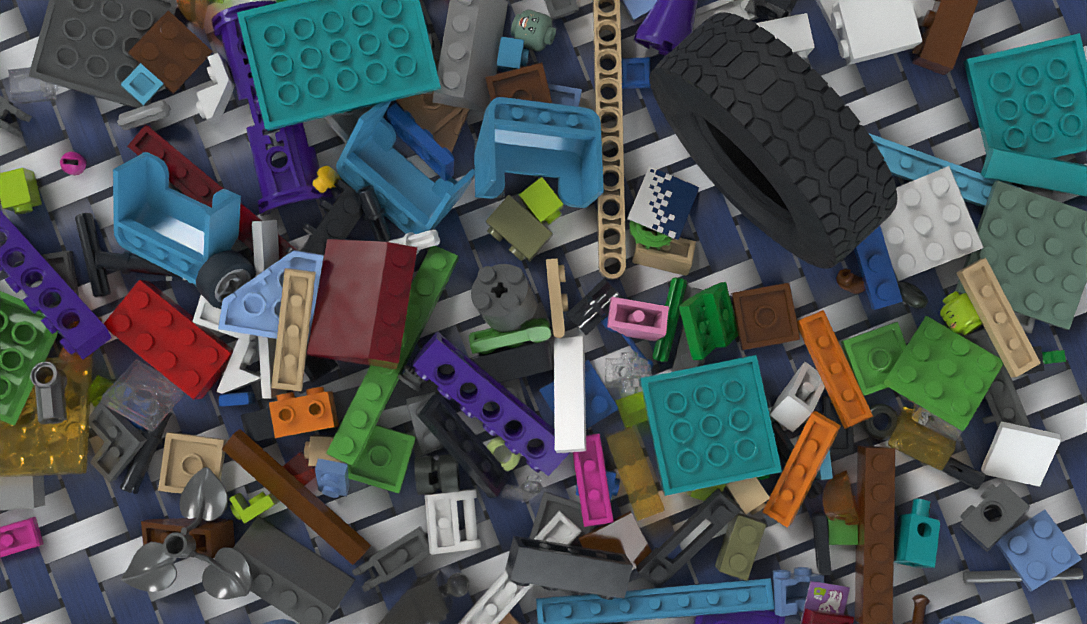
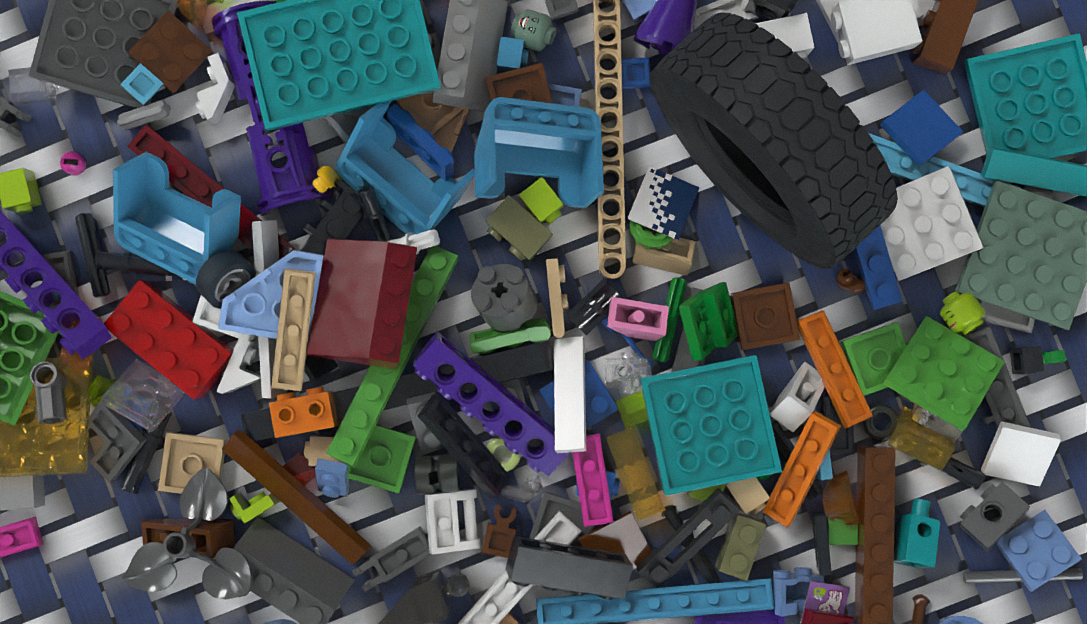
(237, 399): blue tile -> none
(411, 378): dark grey bush -> none
(499, 535): none -> reddish brown plate
(700, 559): none -> black sword
(912, 295): pearl dark grey piece -> none
(921, 128): none -> blue tile
(998, 317): tan plate -> none

